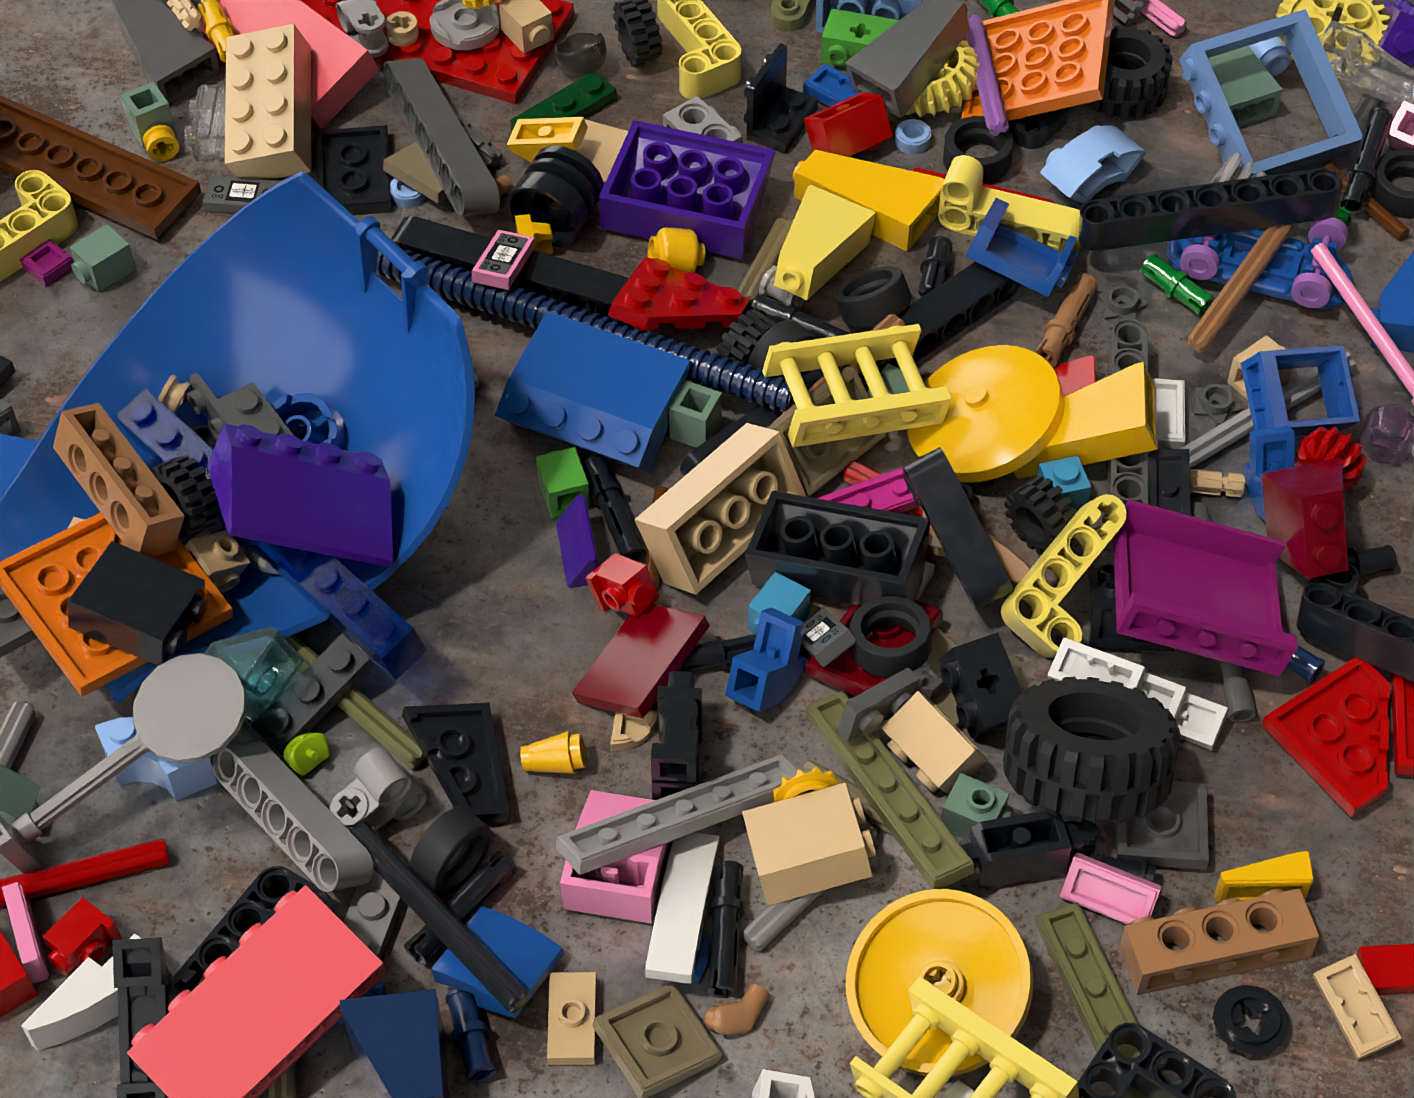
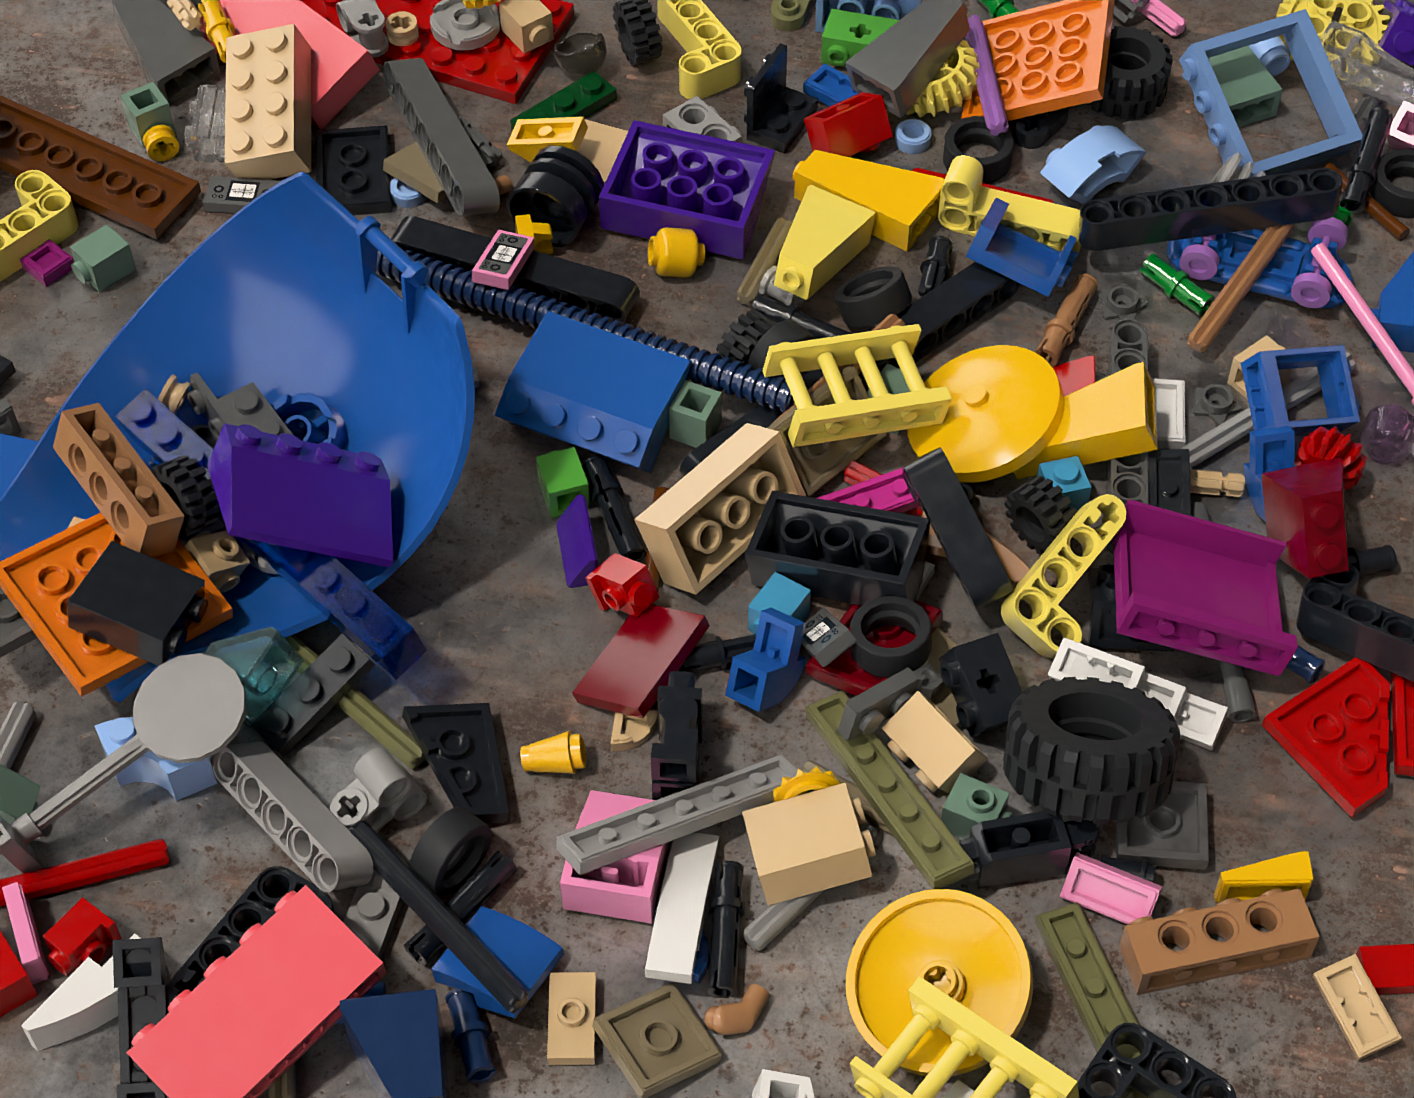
(306, 752): lime piece -> none
(668, 295): red plate -> none
(1256, 1004): black gear -> none

